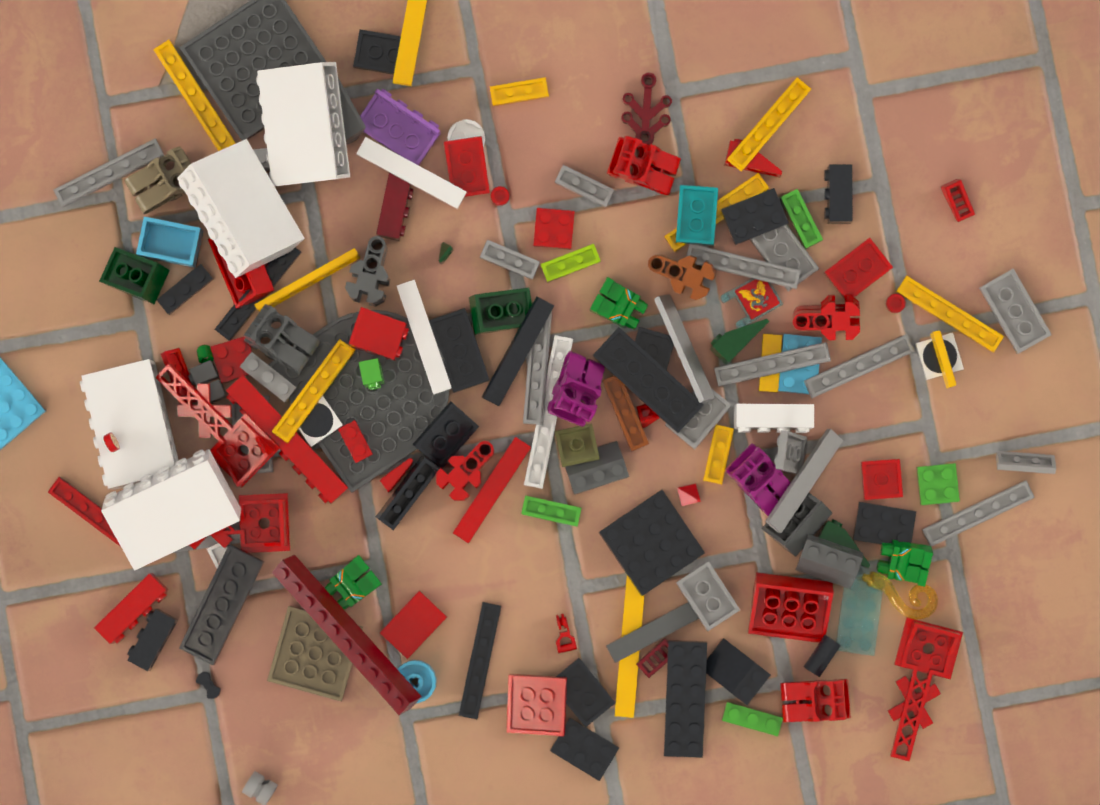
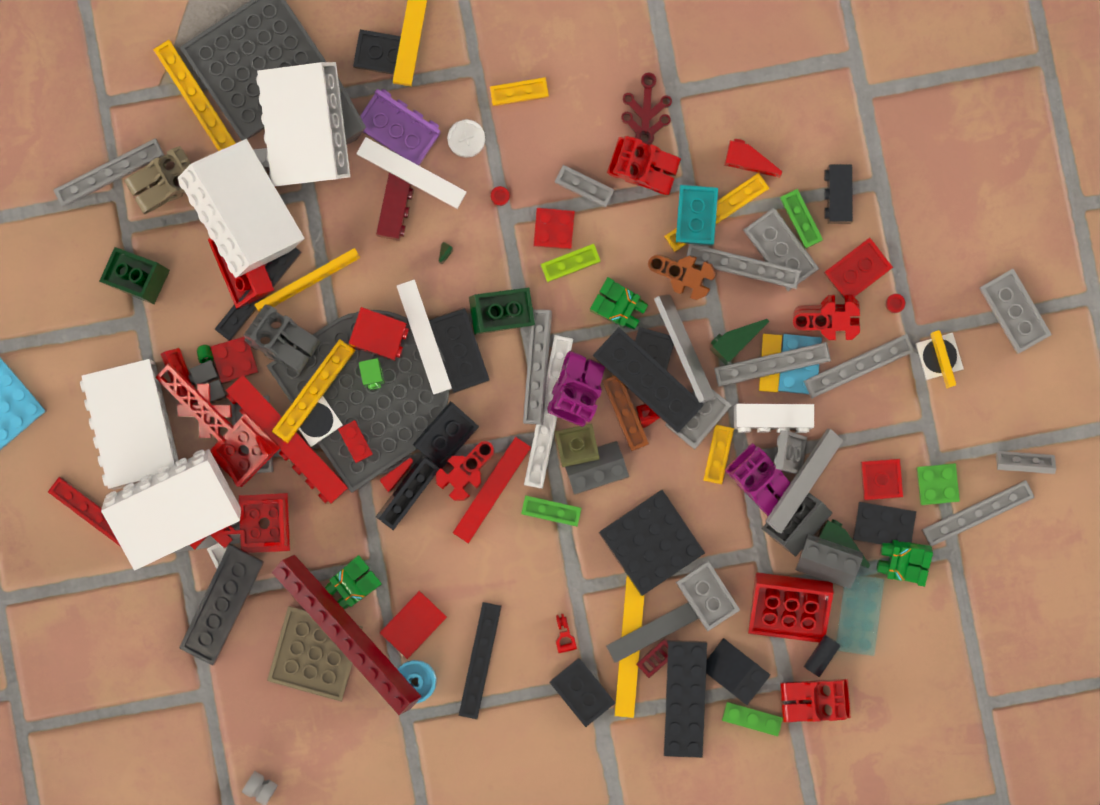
(111, 442): red tile -> none
(131, 608): red brick -> none
(151, 639): black brick -> none
(169, 242): medium azure piece -> none
(185, 289): black plate -> none
(212, 690): black piece -> none
(268, 377): light grey plate -> none
(370, 279): dark grey connector -> none
(467, 165): red plate -> none
(509, 259): light grey plate -> none
(517, 351): black tile -> none
(536, 705): plate -> none
(584, 749): black plate -> none
(688, 494): slope -> none
(754, 216): black plate -> none
(755, 299): flag -> none
(769, 124): yellow tile -> none
(882, 583): clear yellow plant -> none
(937, 662): red piece -> none
(950, 314): yellow tile -> none
(964, 197): red slope -> none

